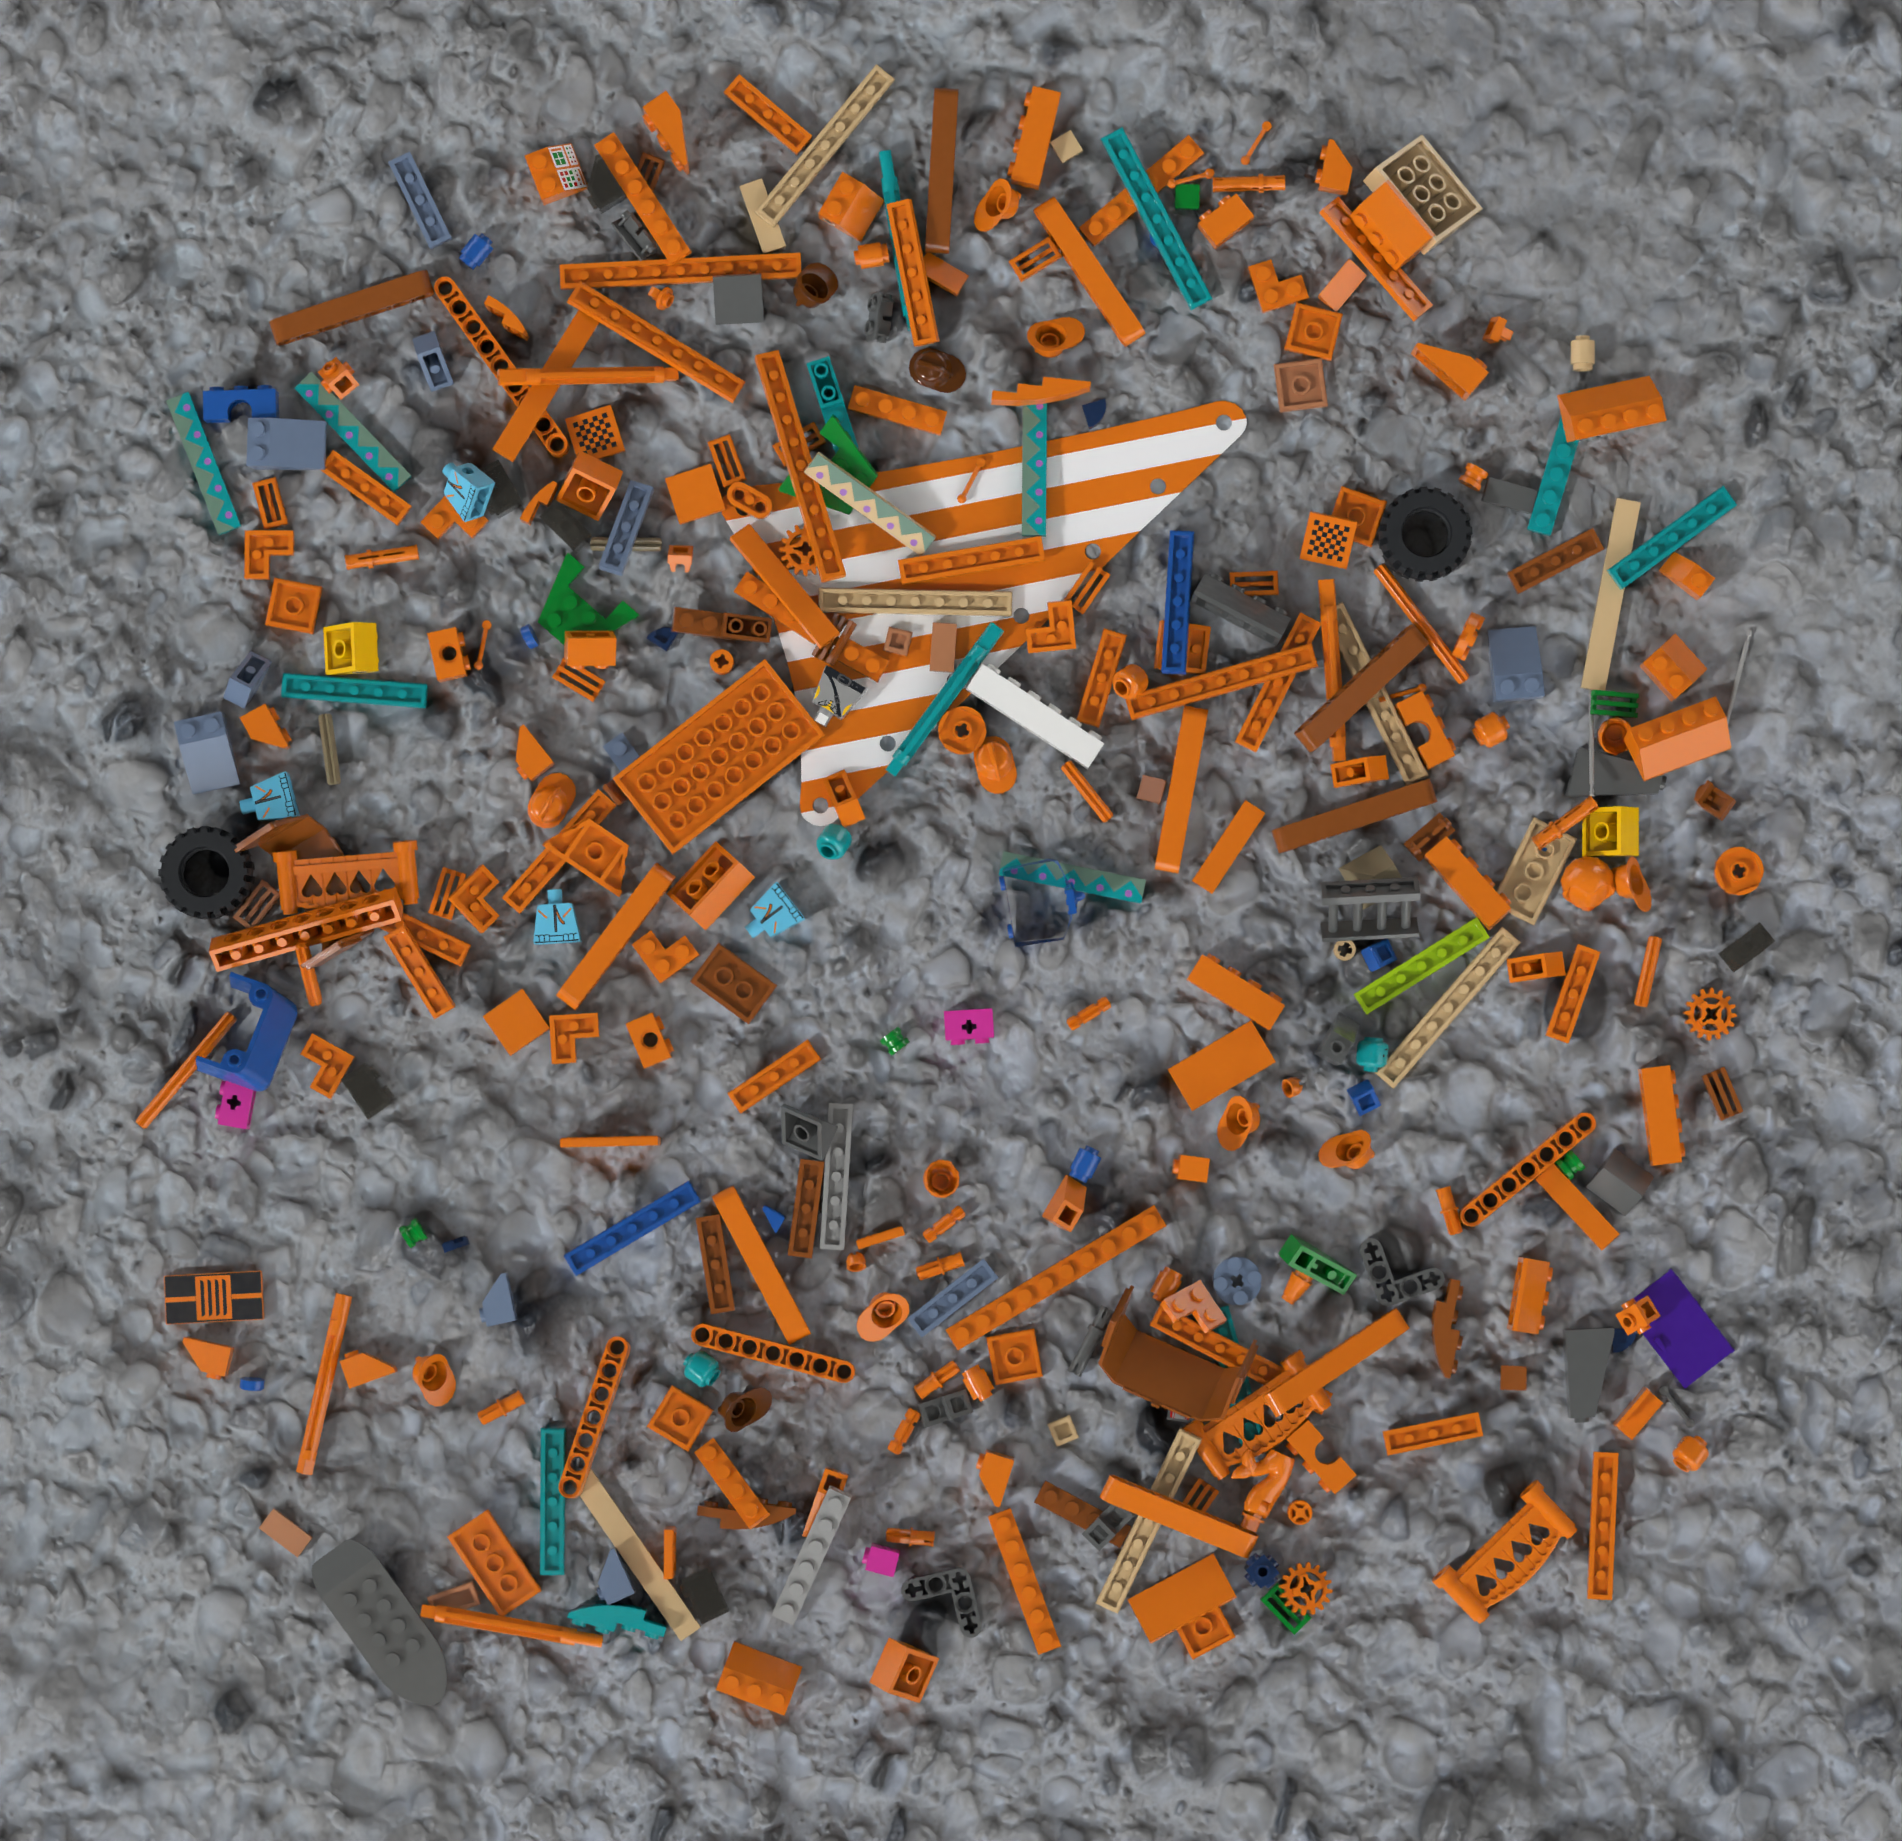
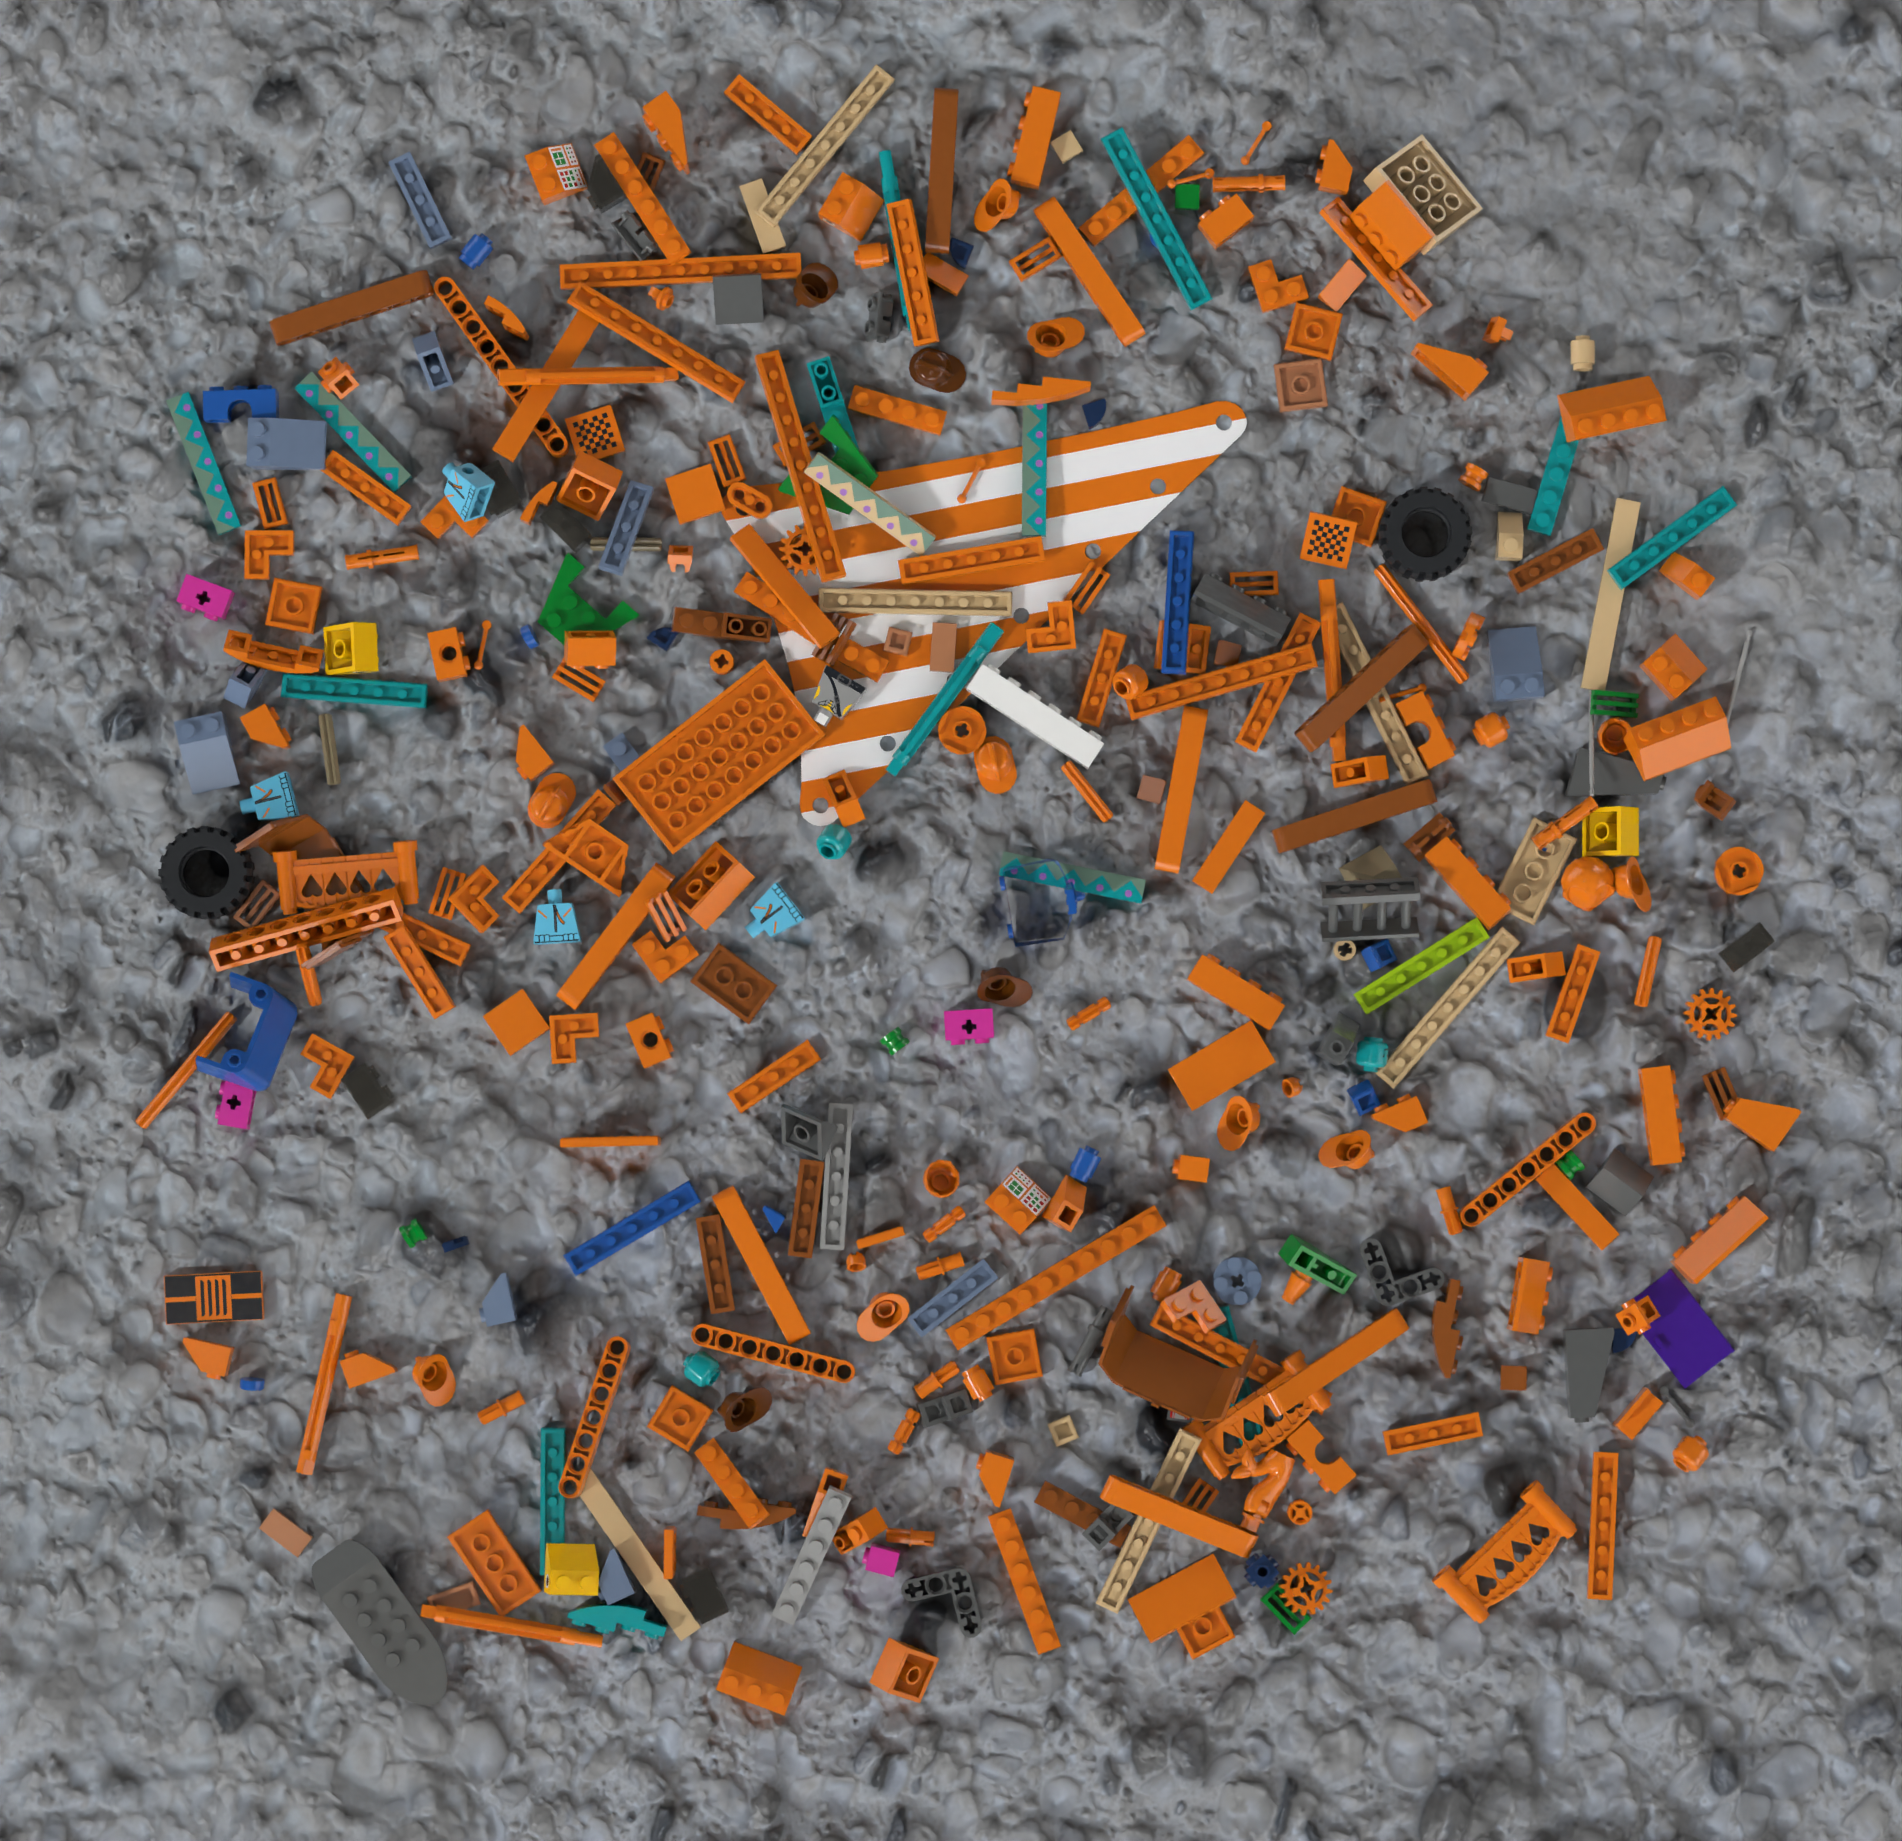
(219, 597): none -> dark pink brick
(272, 657): none -> orange slope
(571, 1569): none -> yellow slope
(674, 931): none -> orange tile
(859, 1531): none -> orange slope
(960, 252): none -> dark blue tile
(1002, 988): none -> reddish brown piece
(1018, 1200): none -> orange slope
(1227, 653): none -> dark orange slope
(1402, 1116): none -> orange slope
(1509, 536): none -> tan slope
(1718, 1239): none -> orange slope
(1760, 1120): none -> orange slope

